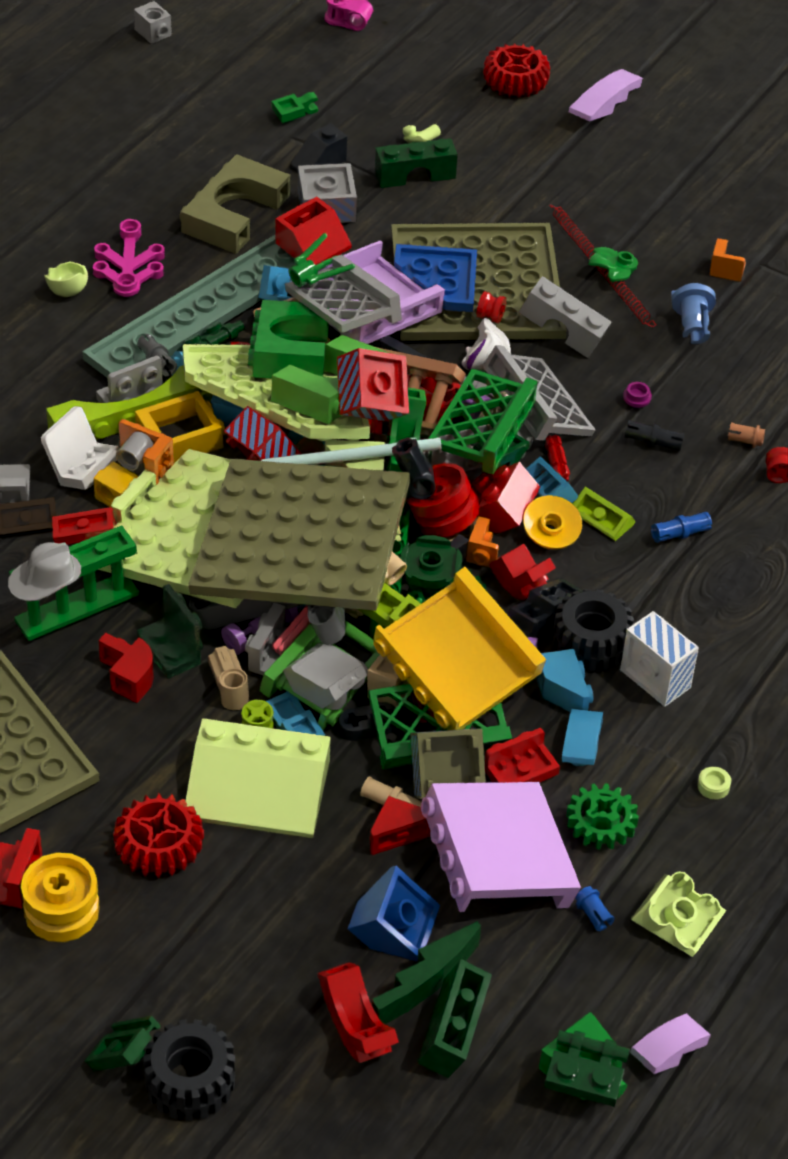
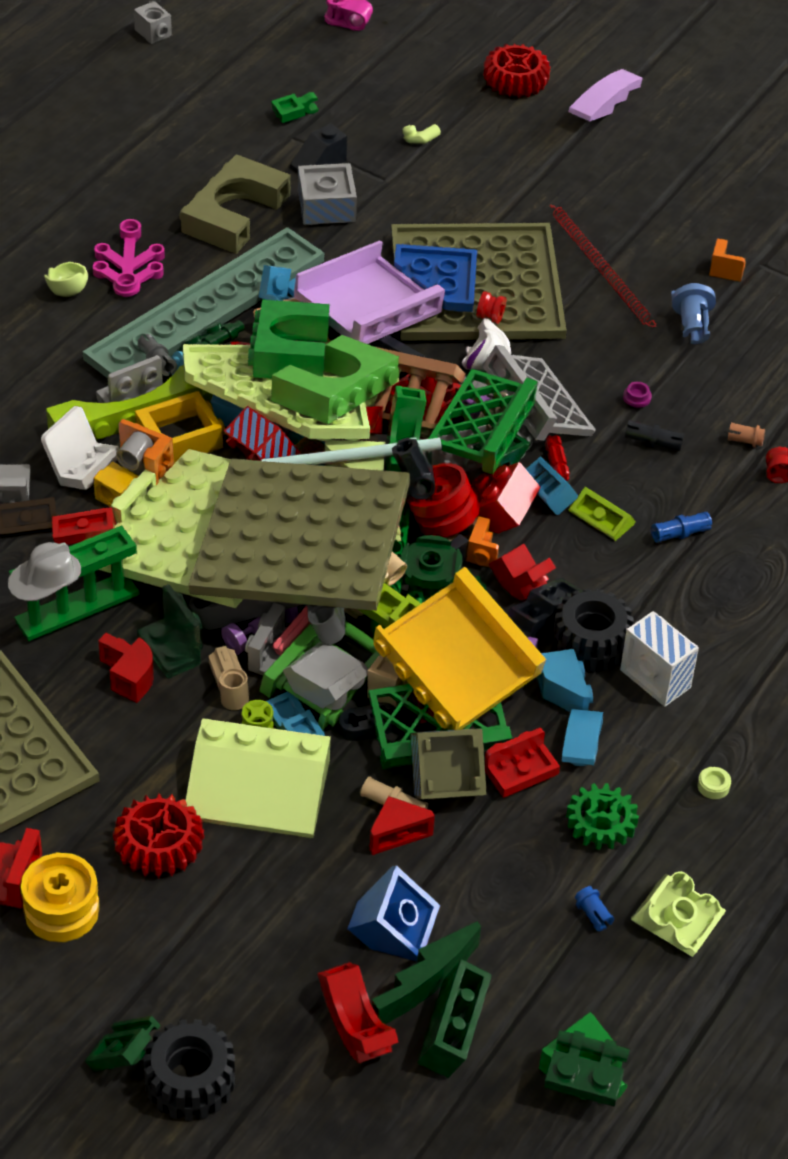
(305, 224): red slope -> none
(307, 272): green plant -> none
(356, 285): light grey fence -> none
(372, 385): red container -> none
(396, 161): dark green arch -> none
(498, 842): lavender panel -> none
(554, 512): yellow dish -> none
(583, 323): light grey arch -> none
(619, 264): green plate -> none
(668, 1042): lavender slope -> none

